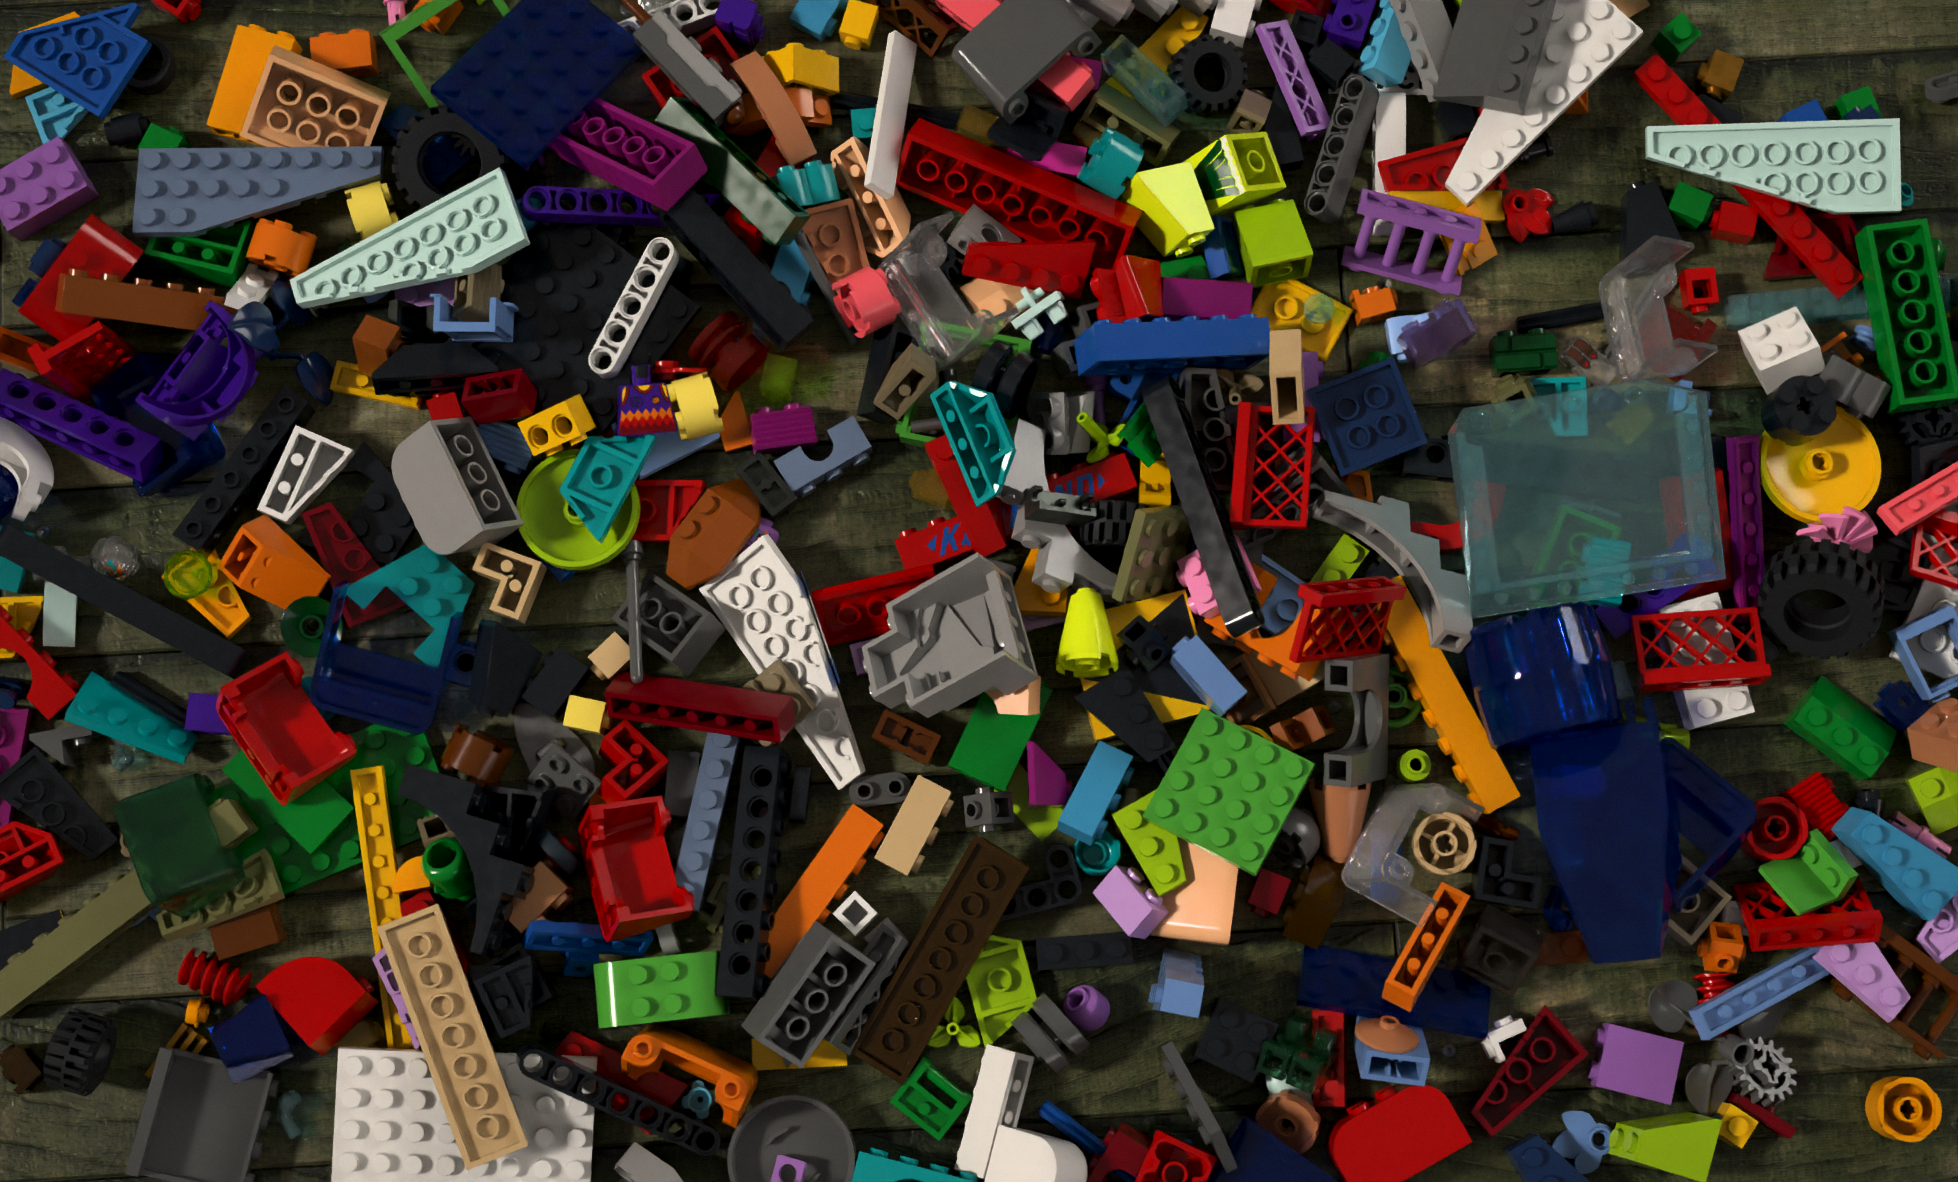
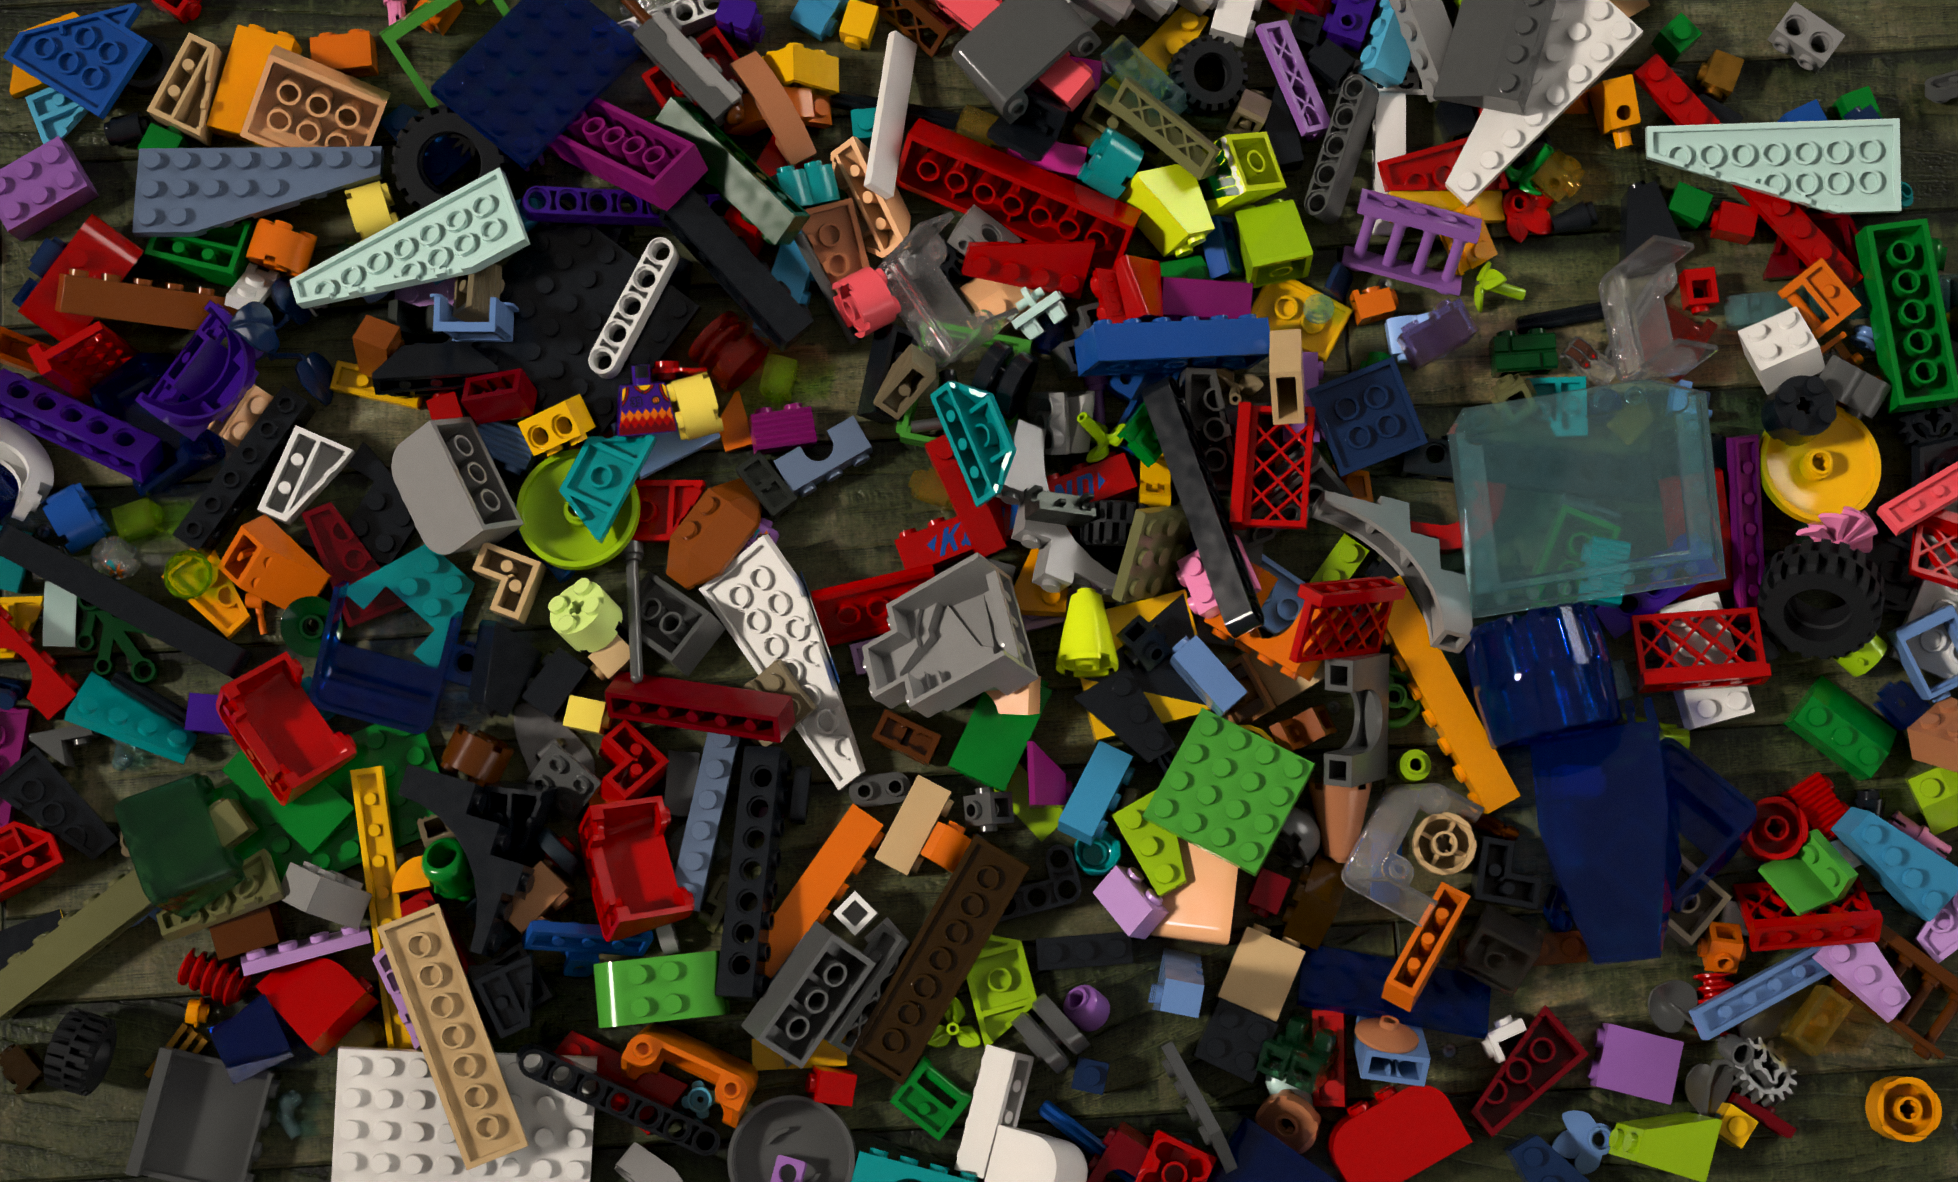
(74, 518): none -> blue brick
(113, 630): none -> dark green plant
(138, 519): none -> clear neon green brick
(190, 89): none -> tan wedge
(243, 418): none -> light nougat brick
(259, 604): none -> orange hand
(296, 951): none -> lavender wing
(325, 894): none -> light grey brick
(585, 616): none -> yellowish green brick
(831, 1085): none -> red brick
(946, 845): none -> orange brick
(1090, 1075): none -> dark blue brick
(1163, 133): none -> olive fence
(1261, 972): none -> tan panel
(1338, 282): none -> dark blue slope
(1494, 281): none -> lime plant
(1525, 173): none -> green plant
(1559, 176): none -> clear yellow brick
(1616, 109): none -> light orange torso
(1809, 31): none -> light grey brick
(1816, 1020): none -> clear yellow brick
(1827, 291): none -> orange plate
(1865, 658): none -> lime piece

